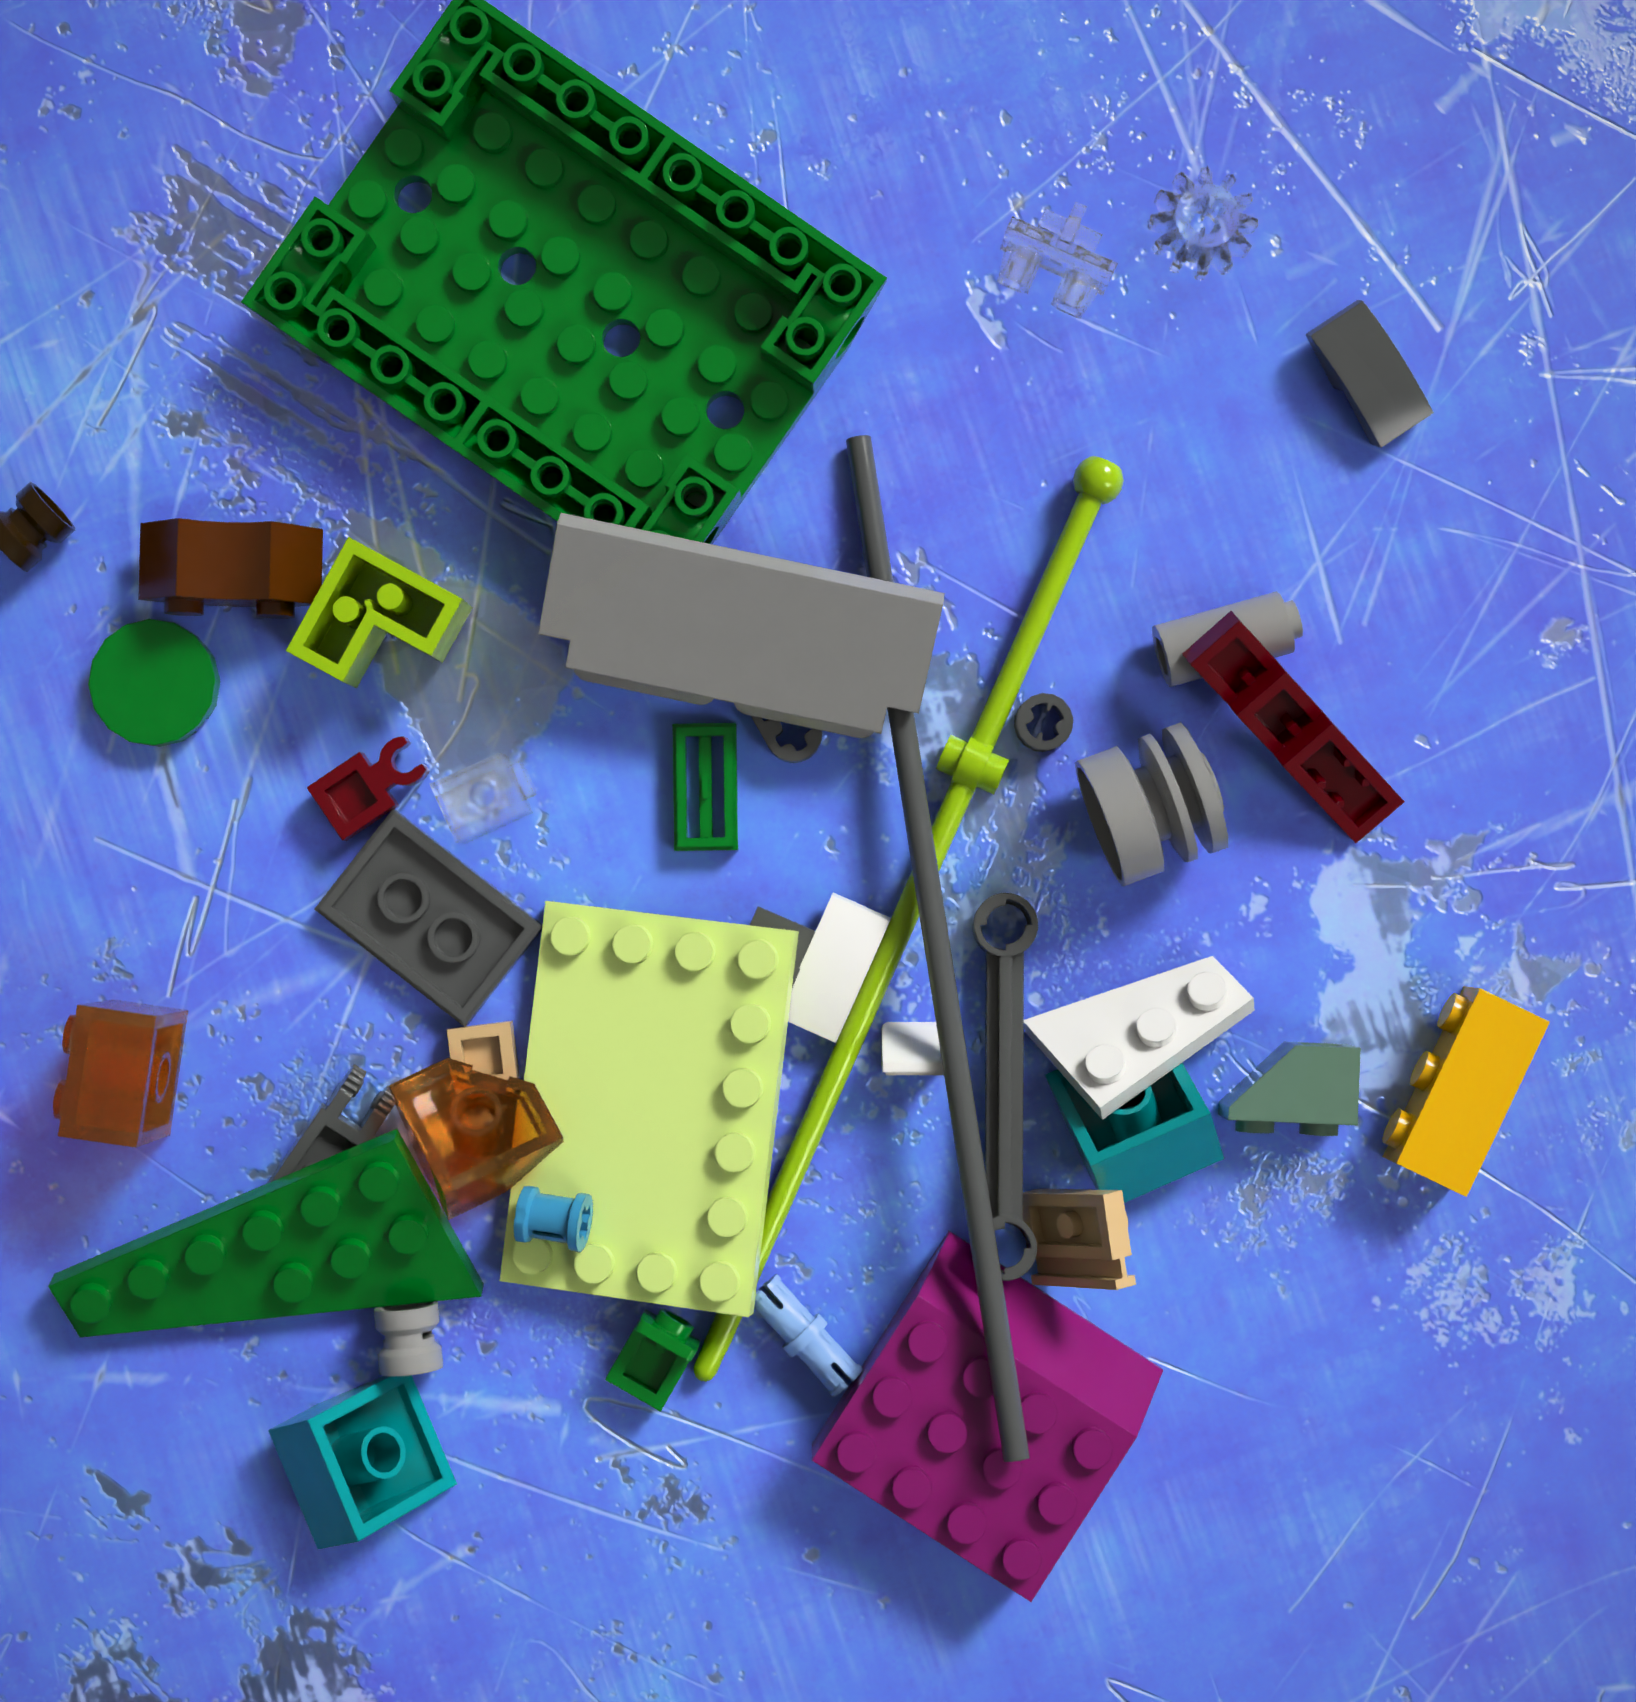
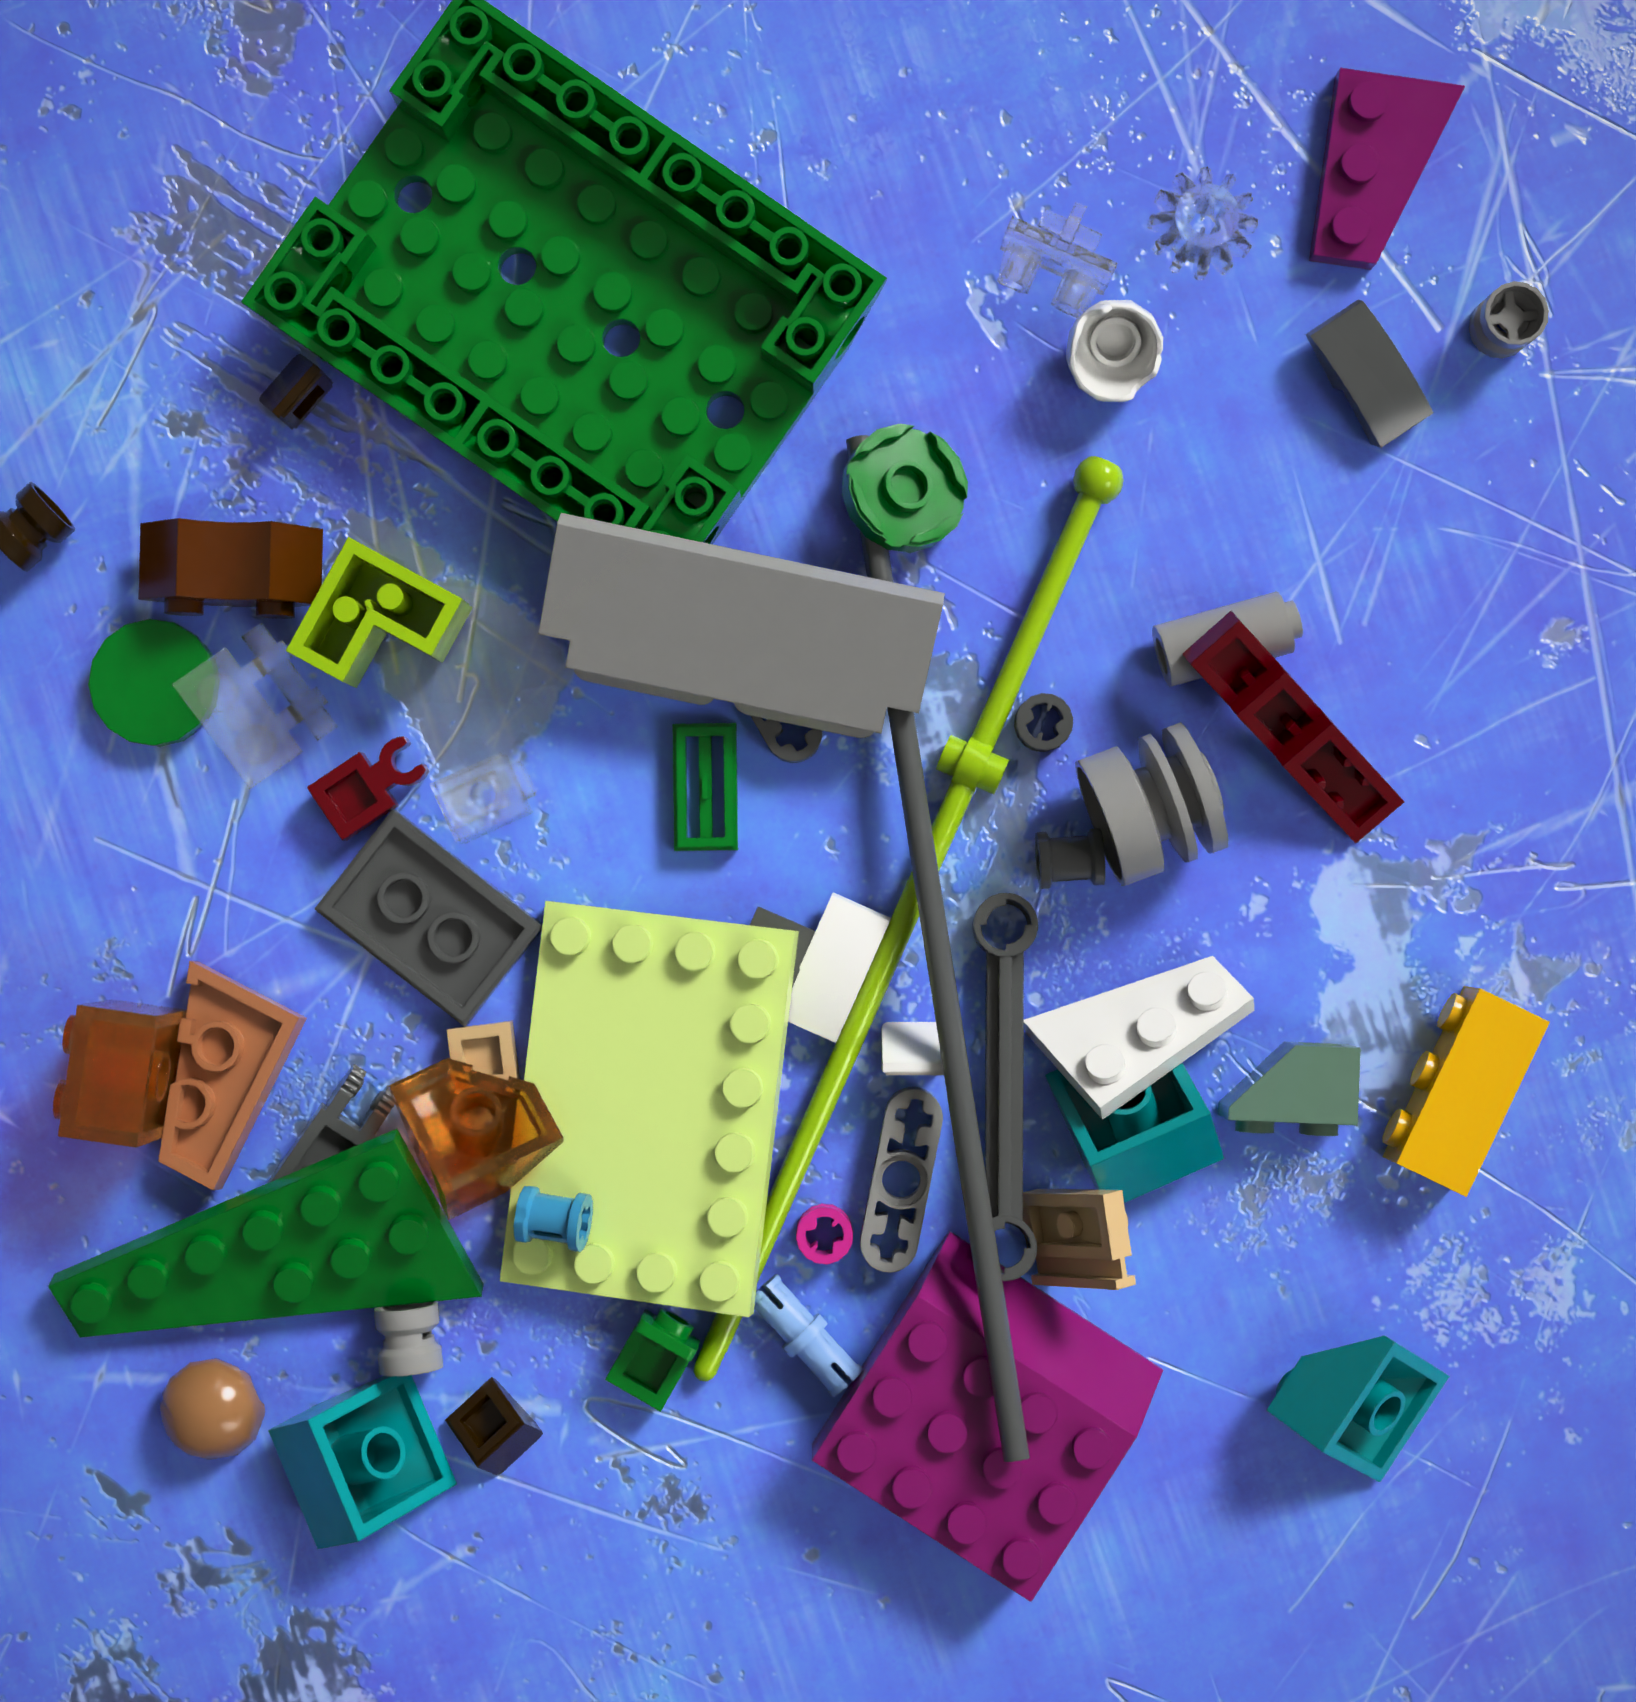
(211, 1409): none -> medium nougat hair
(225, 1071): none -> nougat wing
(239, 717): none -> clear plate
(296, 391): none -> dark brown slope
(493, 1428): none -> dark brown slope
(840, 1245): none -> dark pink bush
(876, 1222): none -> light grey beam
(904, 488): none -> green tile
(1070, 858): none -> dark grey bush
(1114, 350): none -> white hair
(1358, 1401): none -> teal slope
(1372, 160): none -> magenta wing
(1521, 314): none -> light grey wheel

